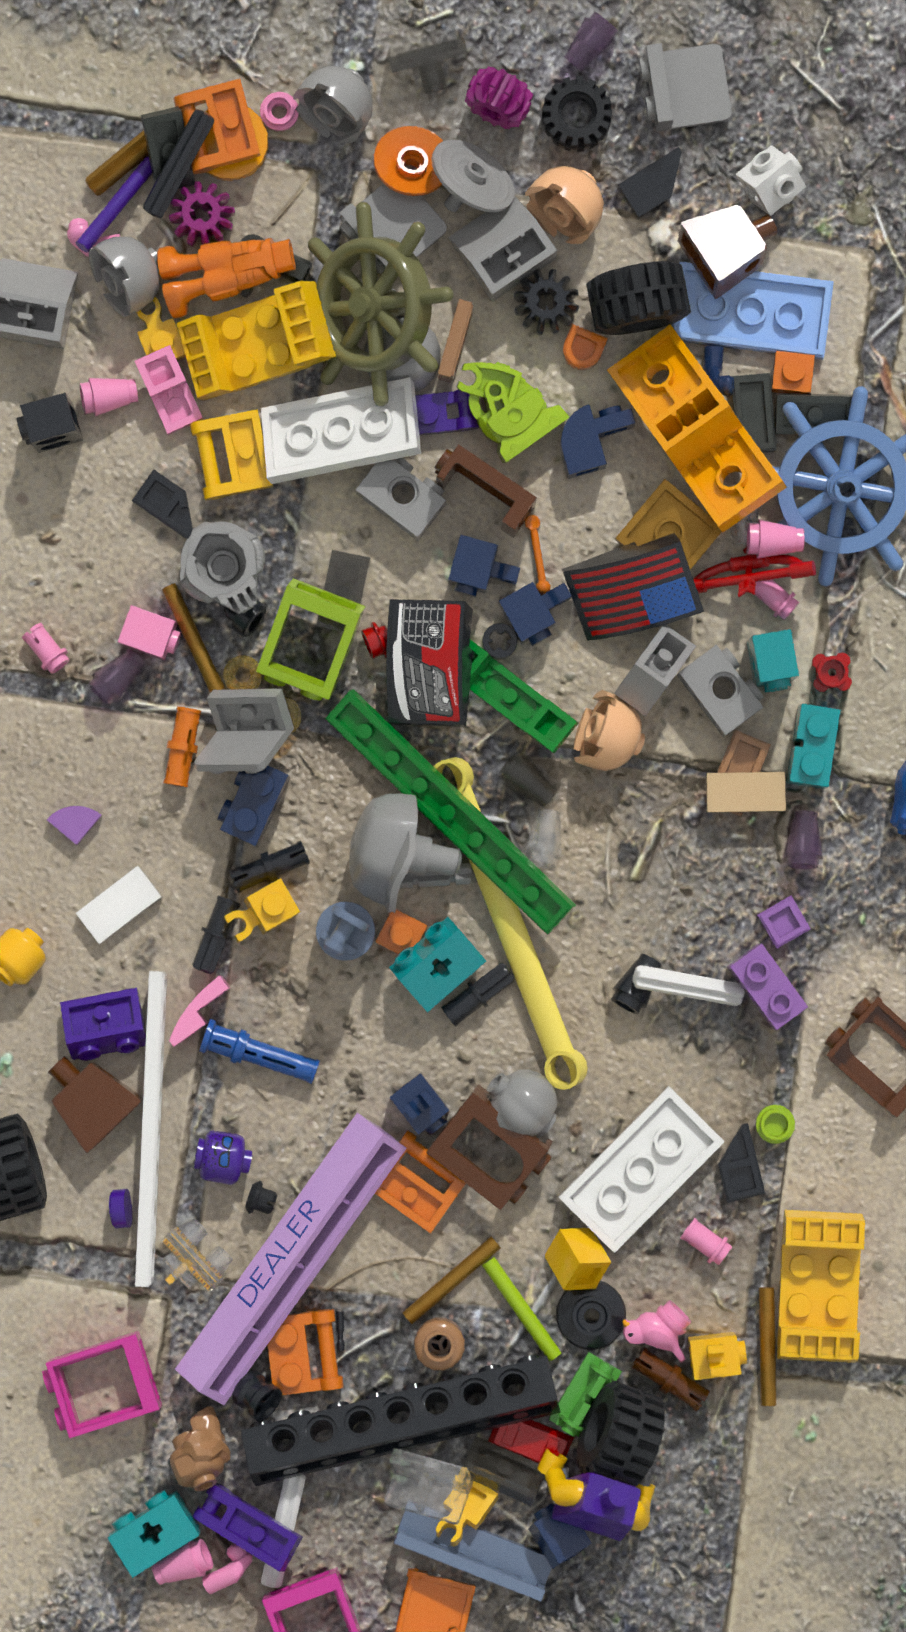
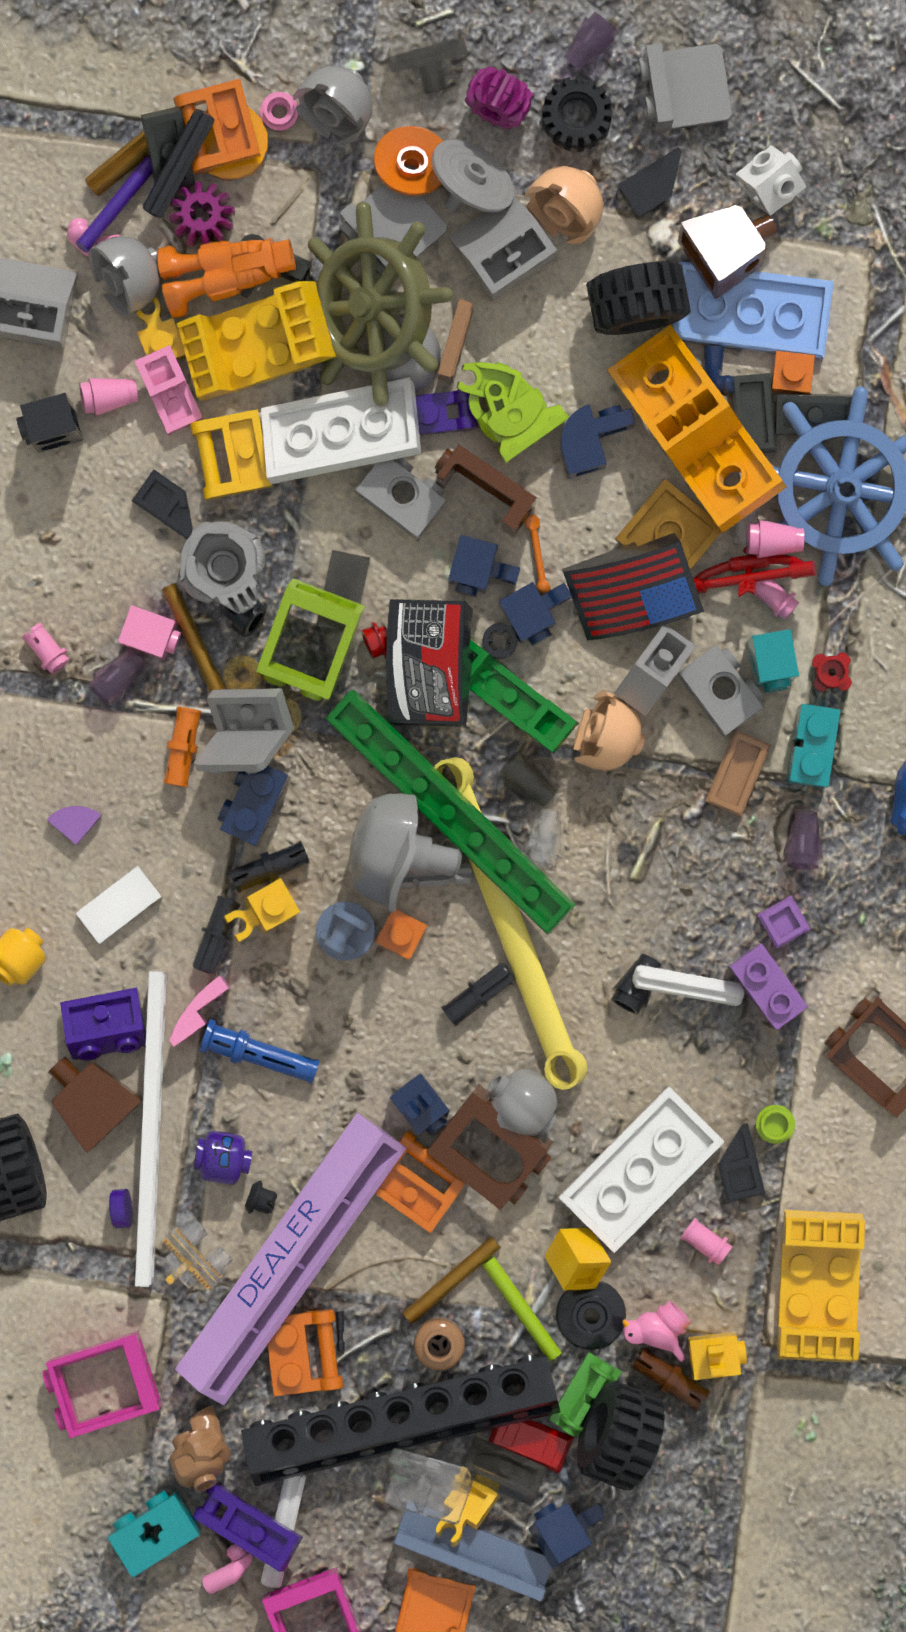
(184, 1563): bright pink cone -> none
(257, 1395): black wheel -> none
(434, 982): teal brick -> none
(560, 302): black gear -> none
(583, 348): orange tile -> none
(595, 1500): dark purple torso -> none
(745, 792): tan tile -> none
(767, 1346): pearl gold bar -> none

